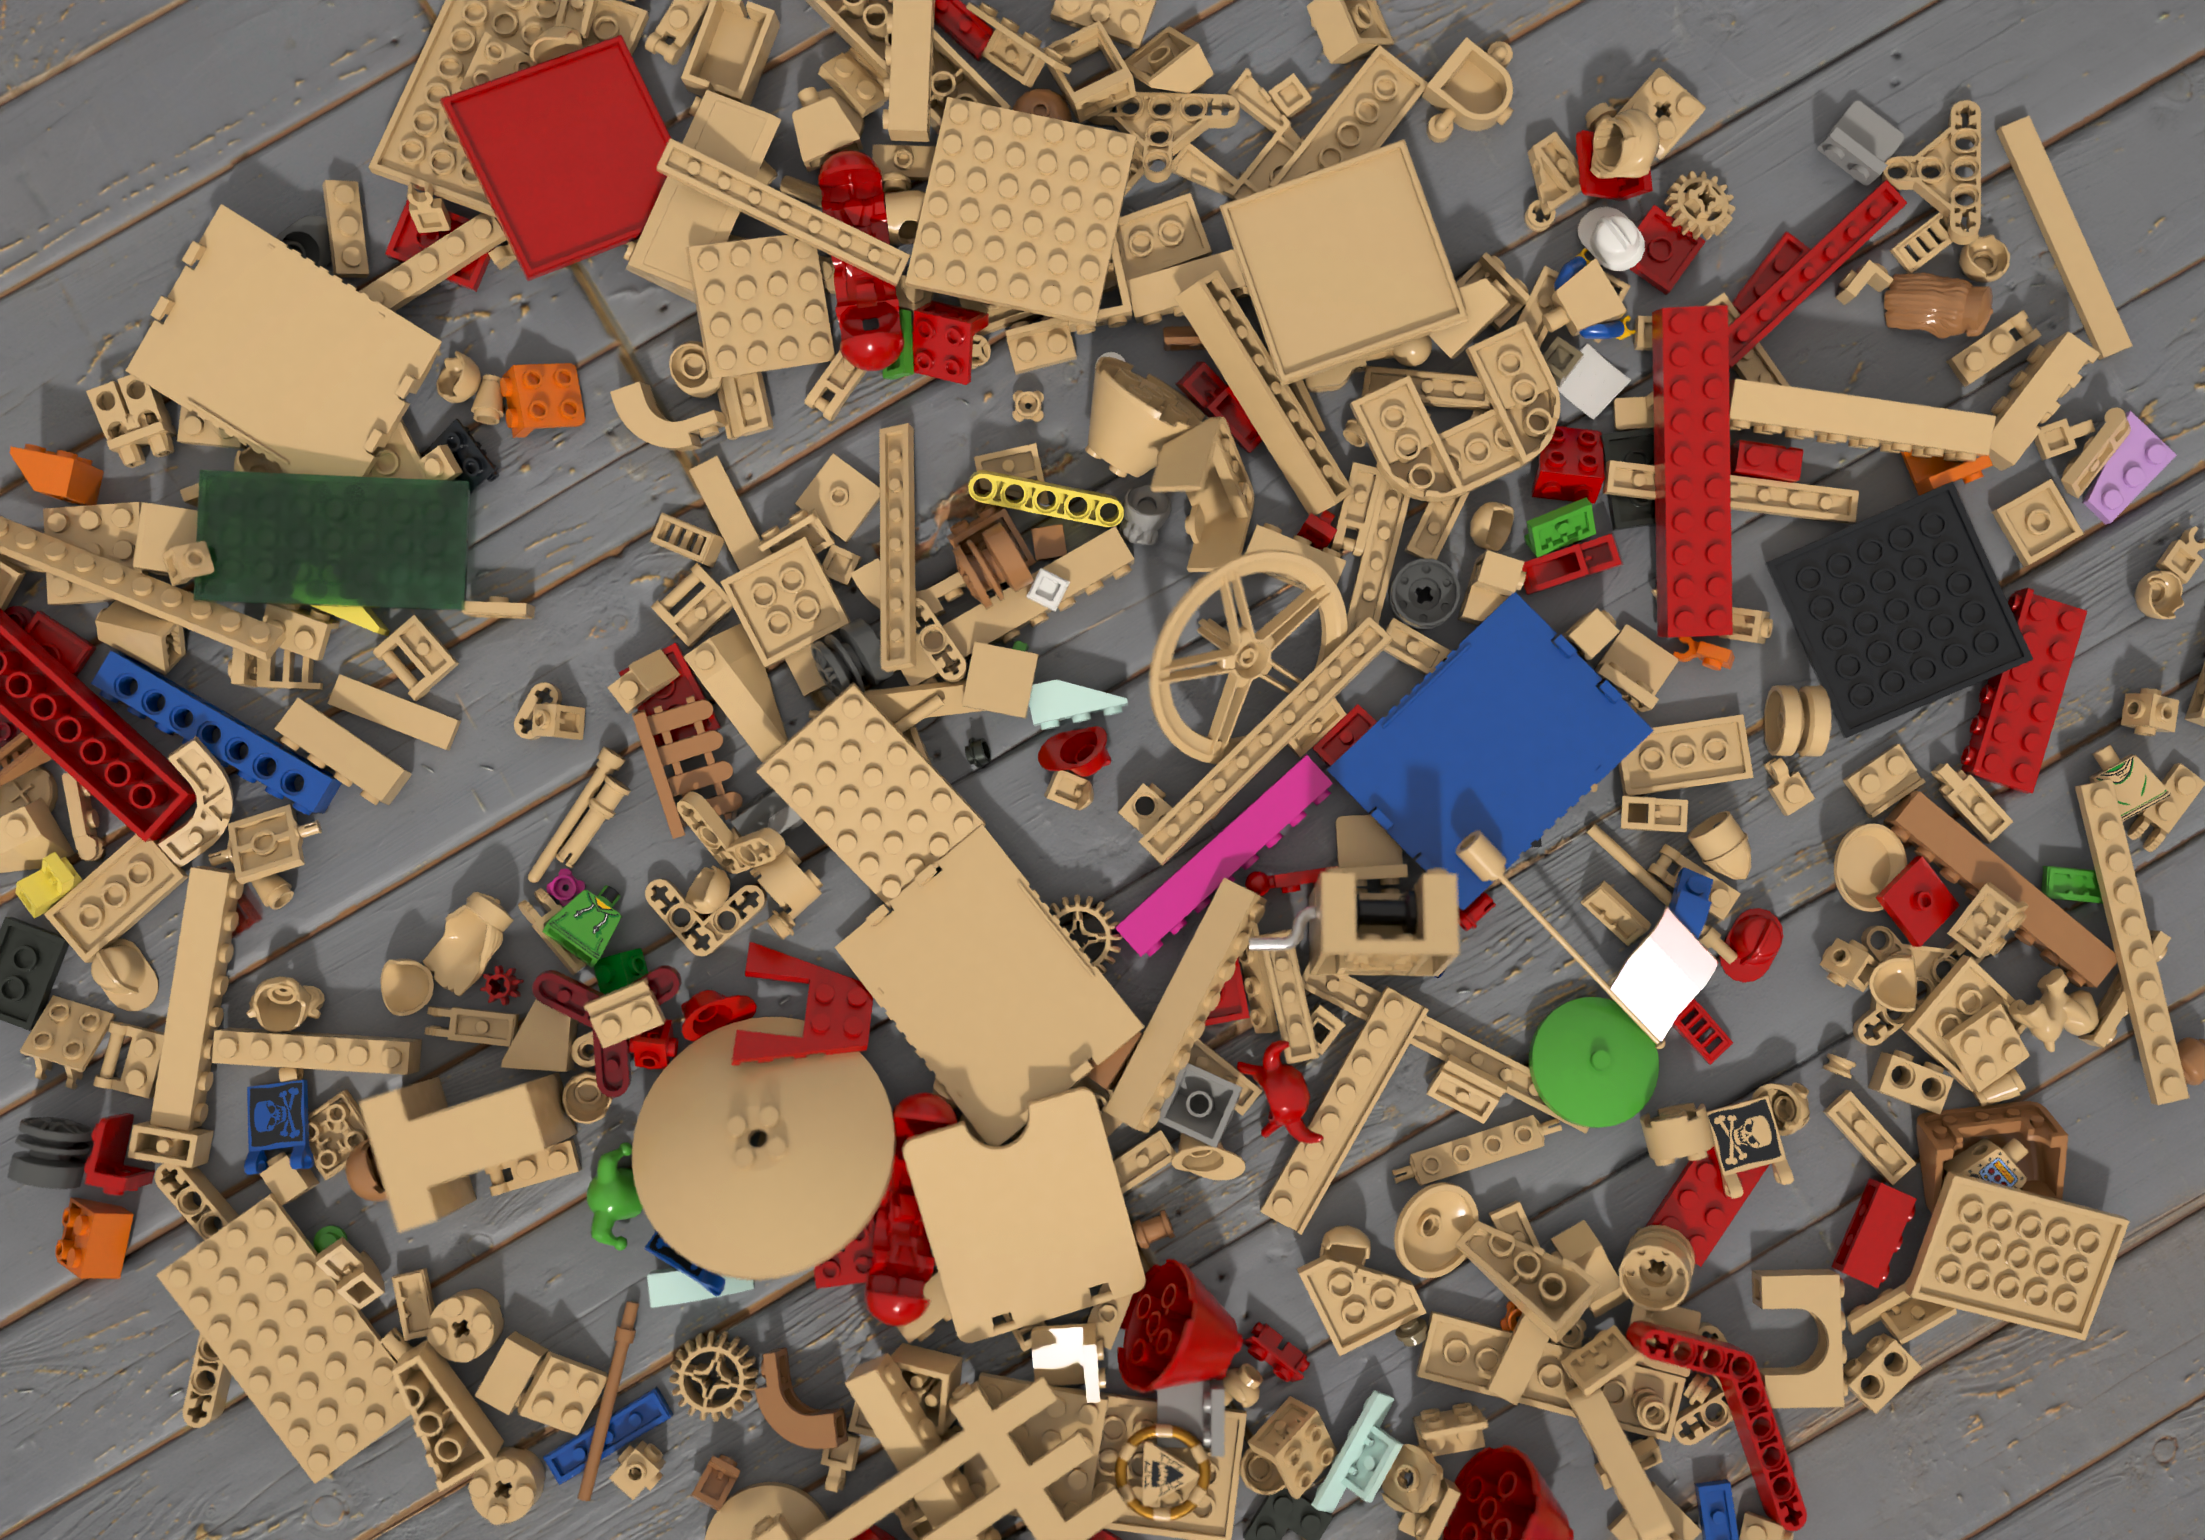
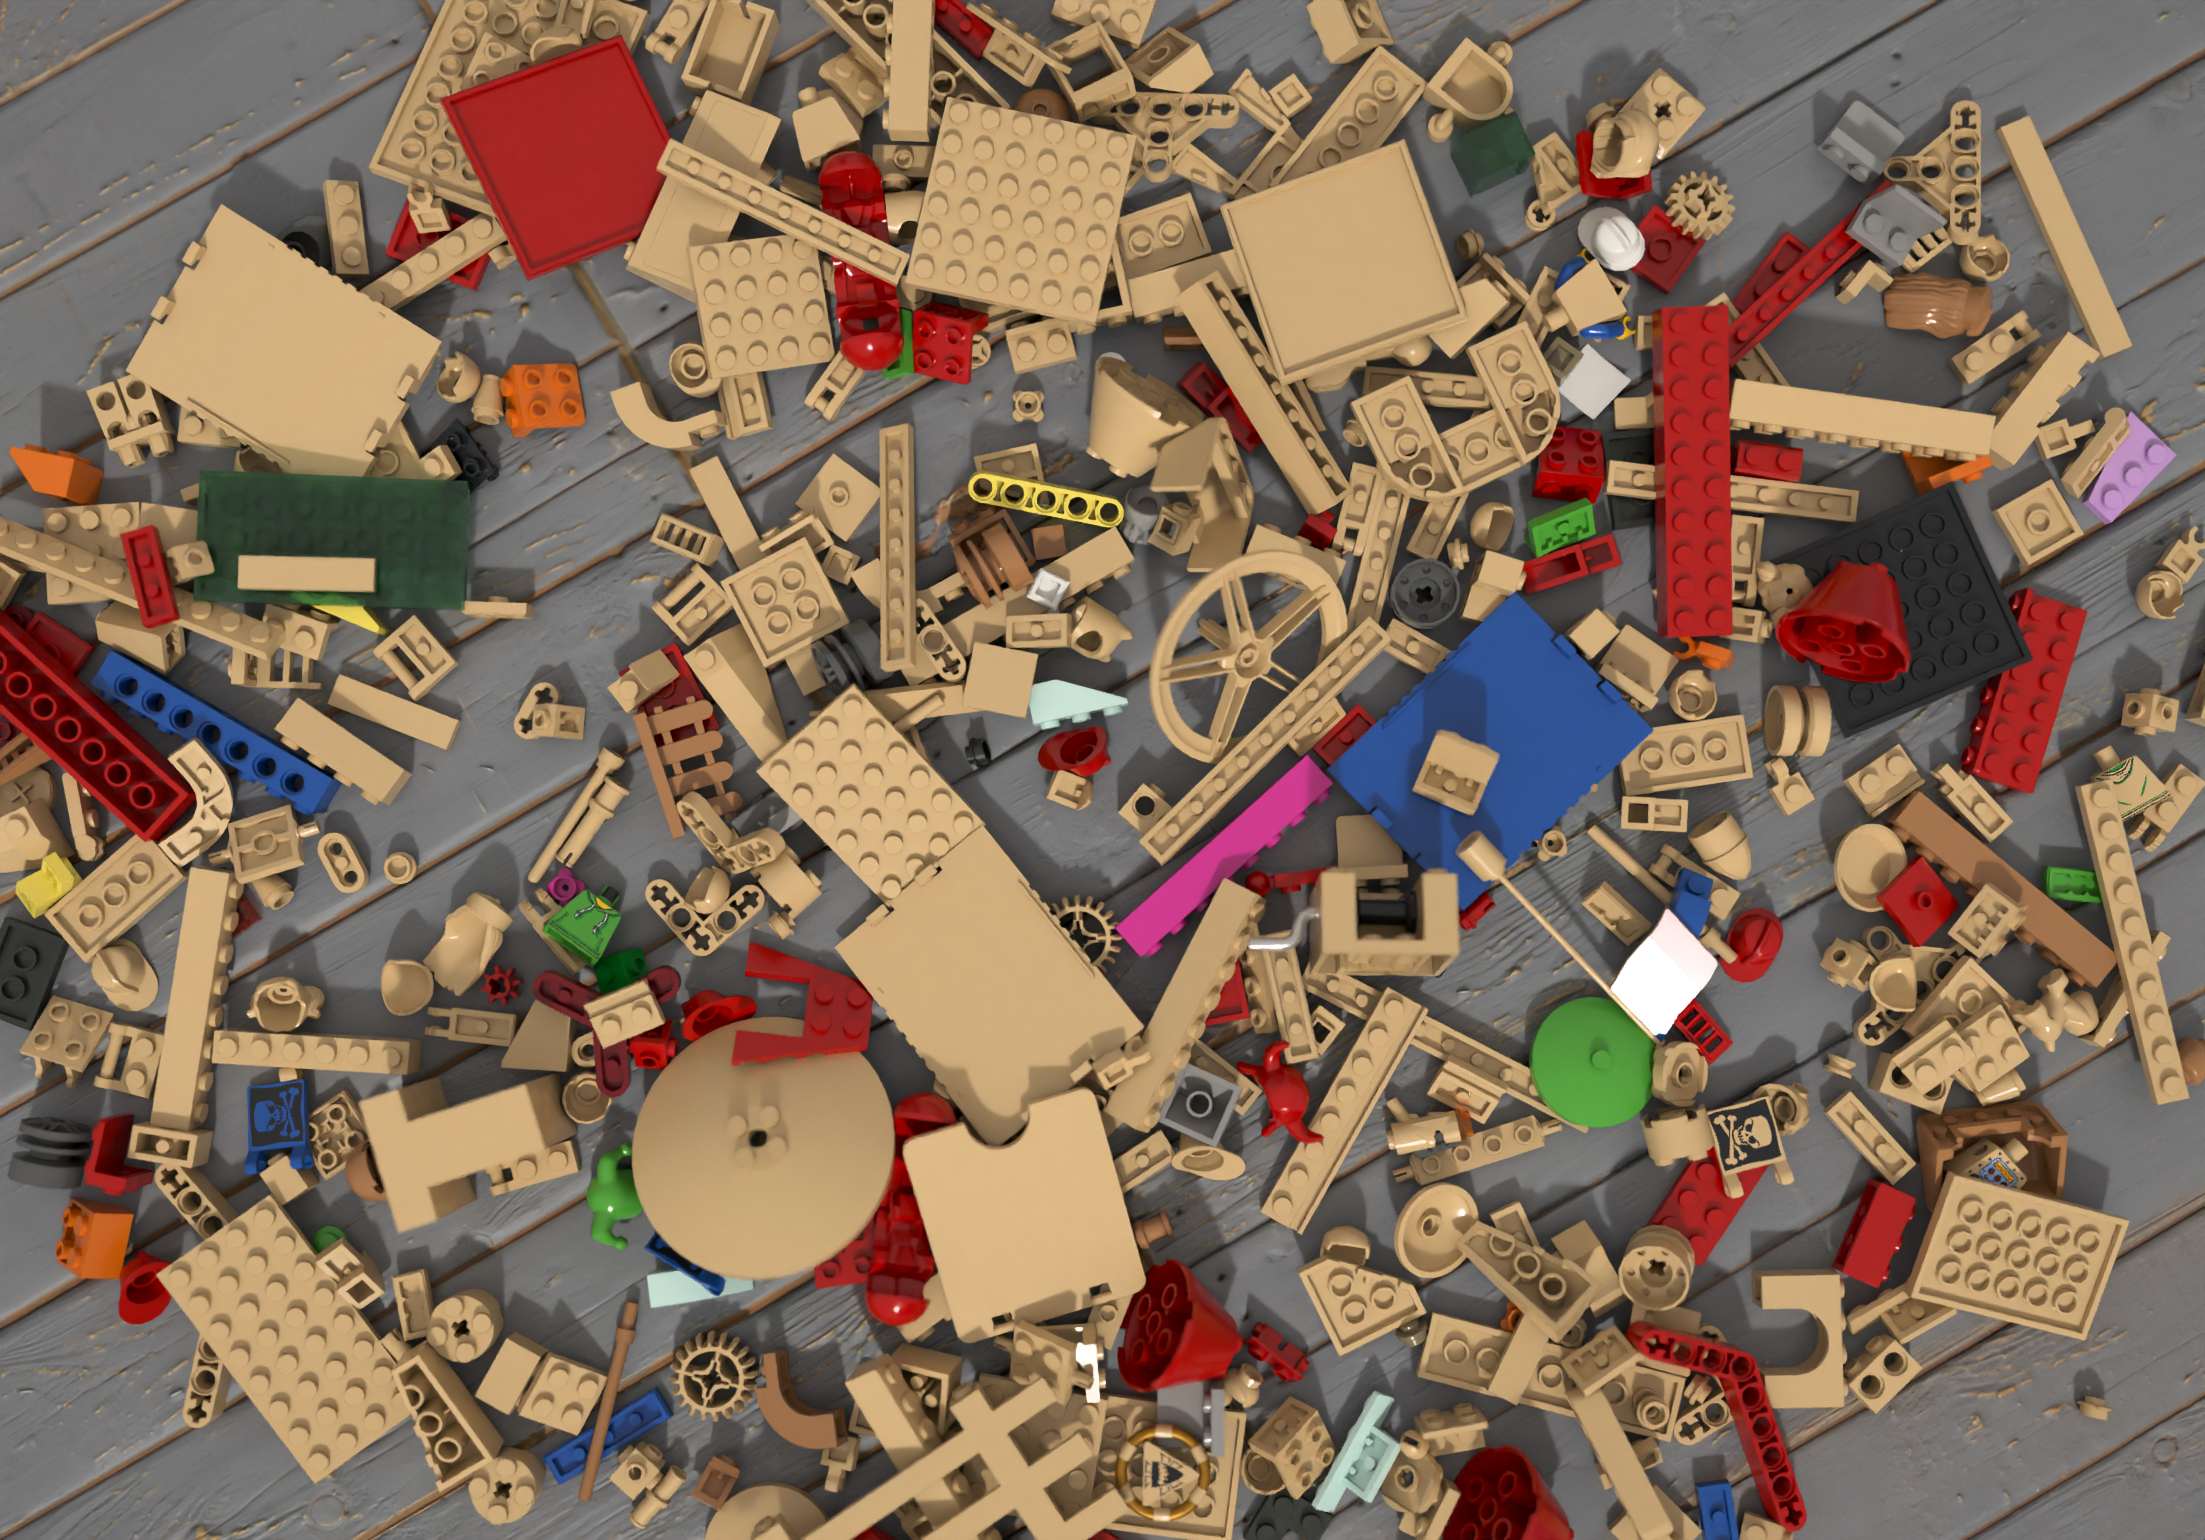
(142, 1292): none -> red piece
(150, 576): none -> red plate
(307, 573): none -> tan tile
(343, 864): none -> tan plate
(400, 867): none -> tan plate
(658, 1497): none -> tan pin
(1038, 631): none -> tan plate
(1044, 1354): none -> tan plate
(1096, 630): none -> tan piece
(1118, 1065): none -> tan plate
(1187, 526): none -> tan window
(1411, 1451): none -> tan hinge
(1428, 1133): none -> tan piece
(1456, 772): none -> tan bracket
(1458, 554): none -> tan plate
(1469, 245): none -> tan plate
(1492, 153): none -> clear green piece
(1558, 846): none -> tan plate
(1667, 1063): none -> tan plate
(1692, 695): none -> tan hair
(1746, 551): none -> tan plate
(1773, 587): none -> tan hair
(1850, 625): none -> red cone
(1892, 223): none -> light grey bracket
(1933, 1056): none -> tan plate
(2094, 1408): none -> tan plate

